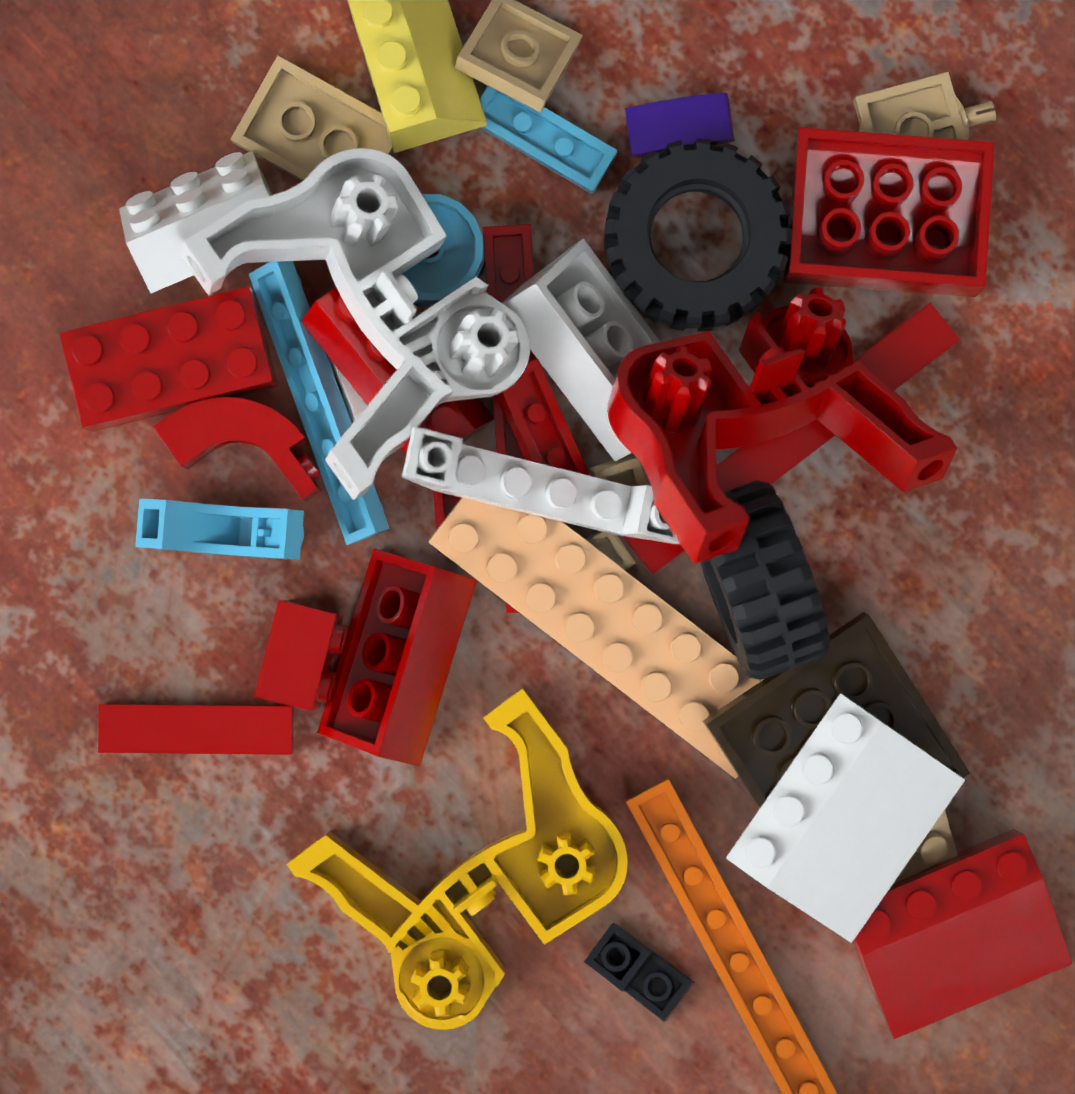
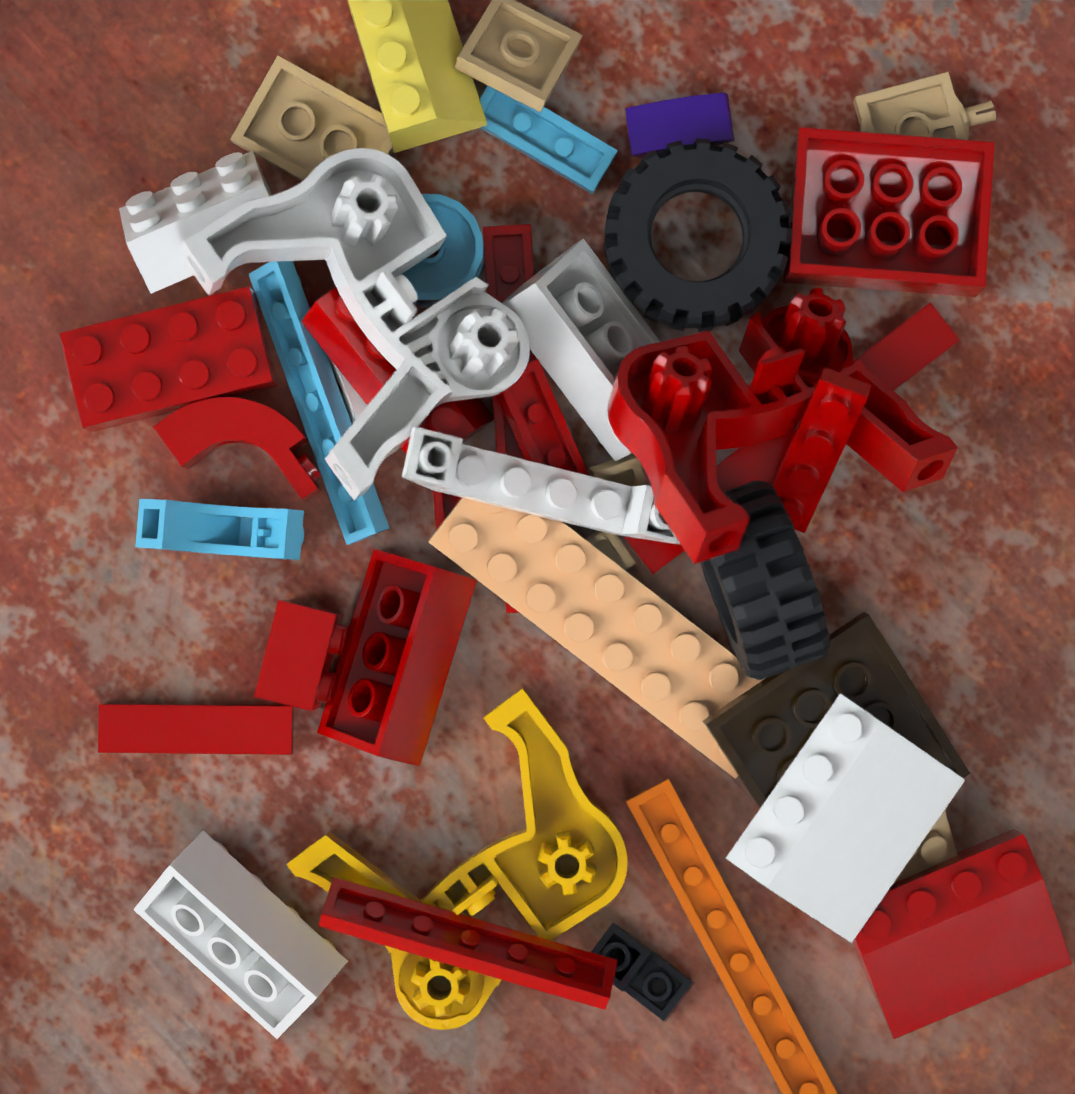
(240, 934): none -> white slope
(468, 943): none -> red plate
(818, 444): none -> red plate

